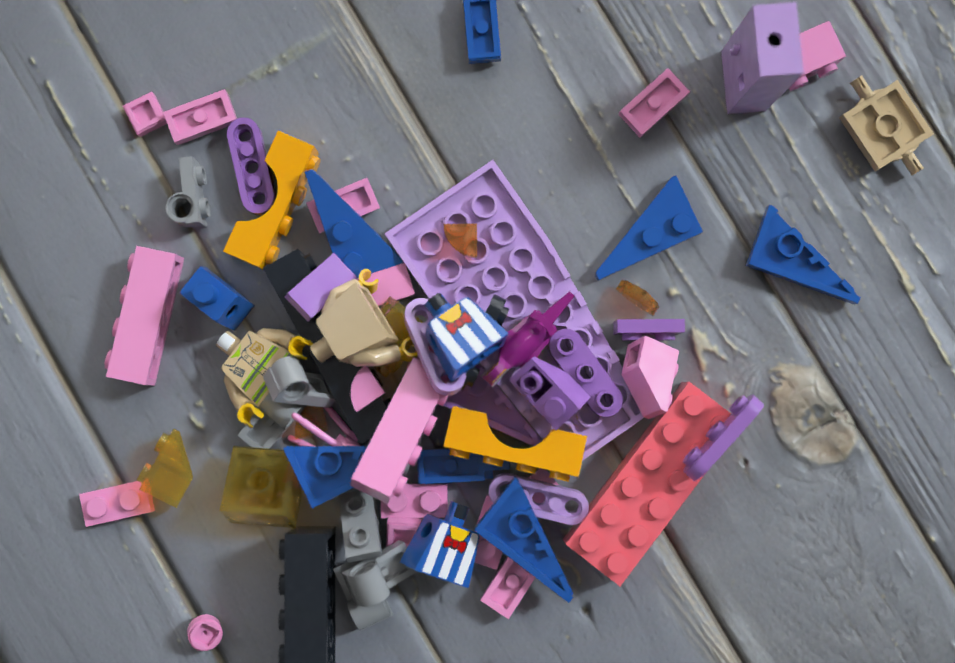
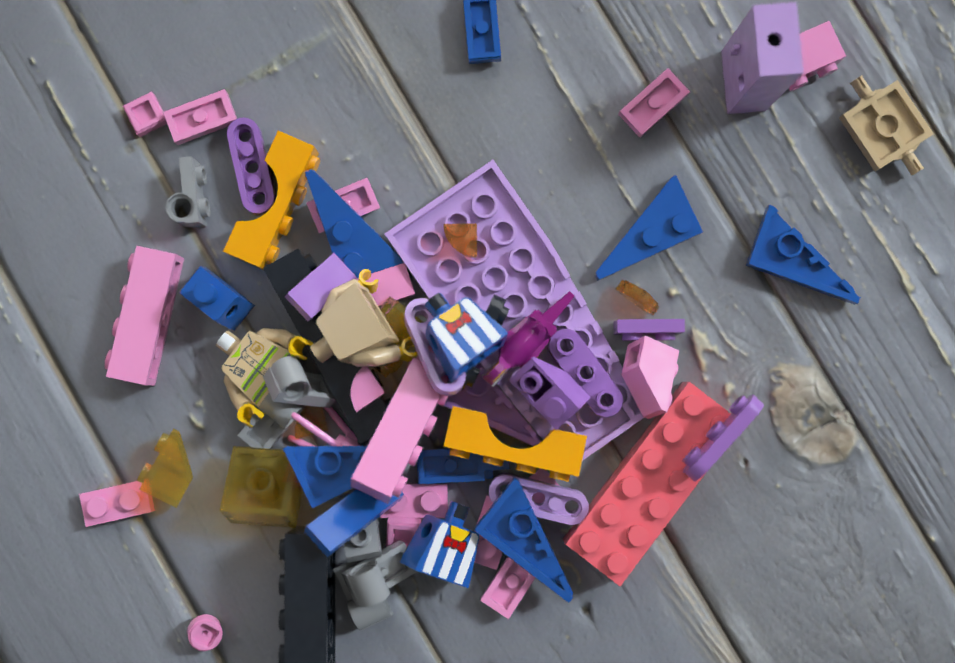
(346, 520): none -> blue tile

